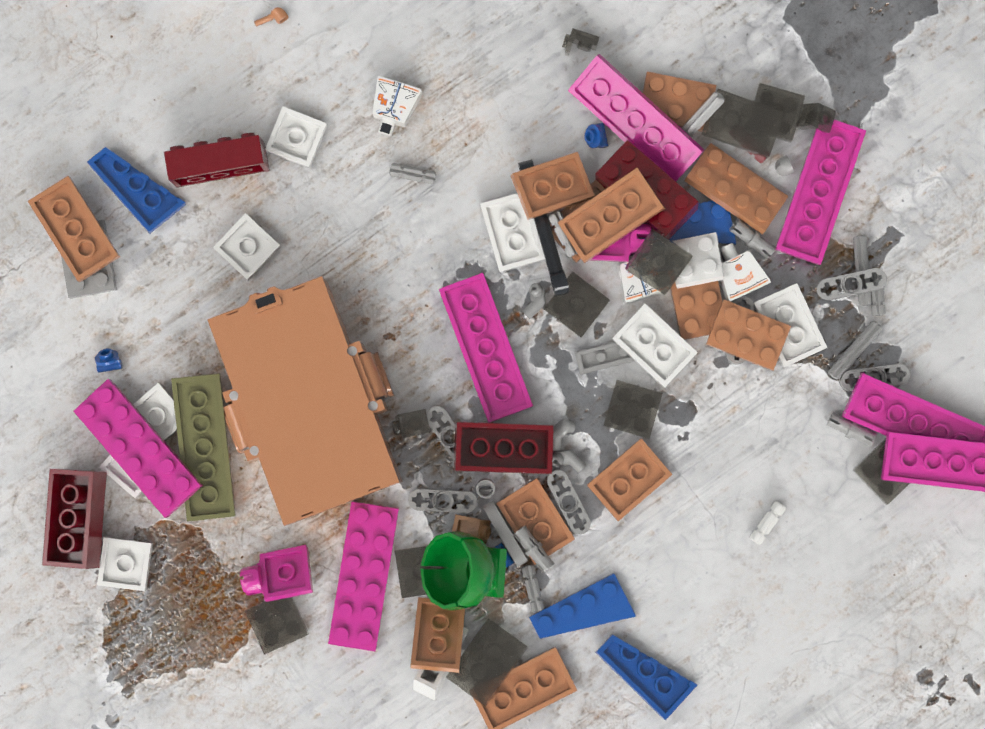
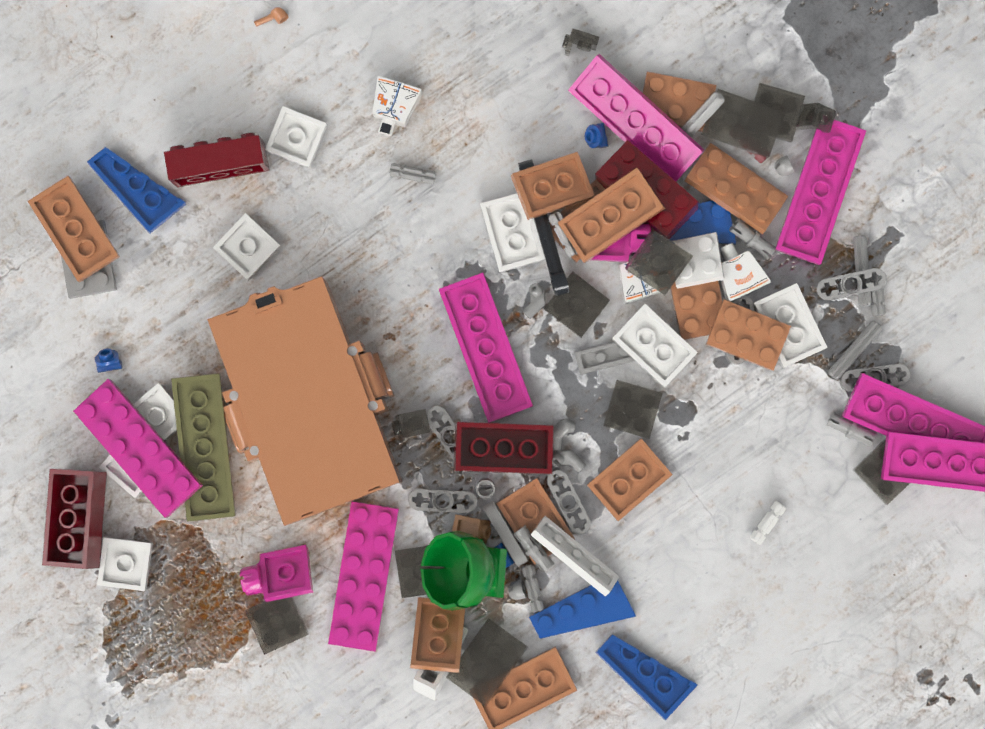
(517, 590): none -> light grey hinge
(575, 556): none -> white plate

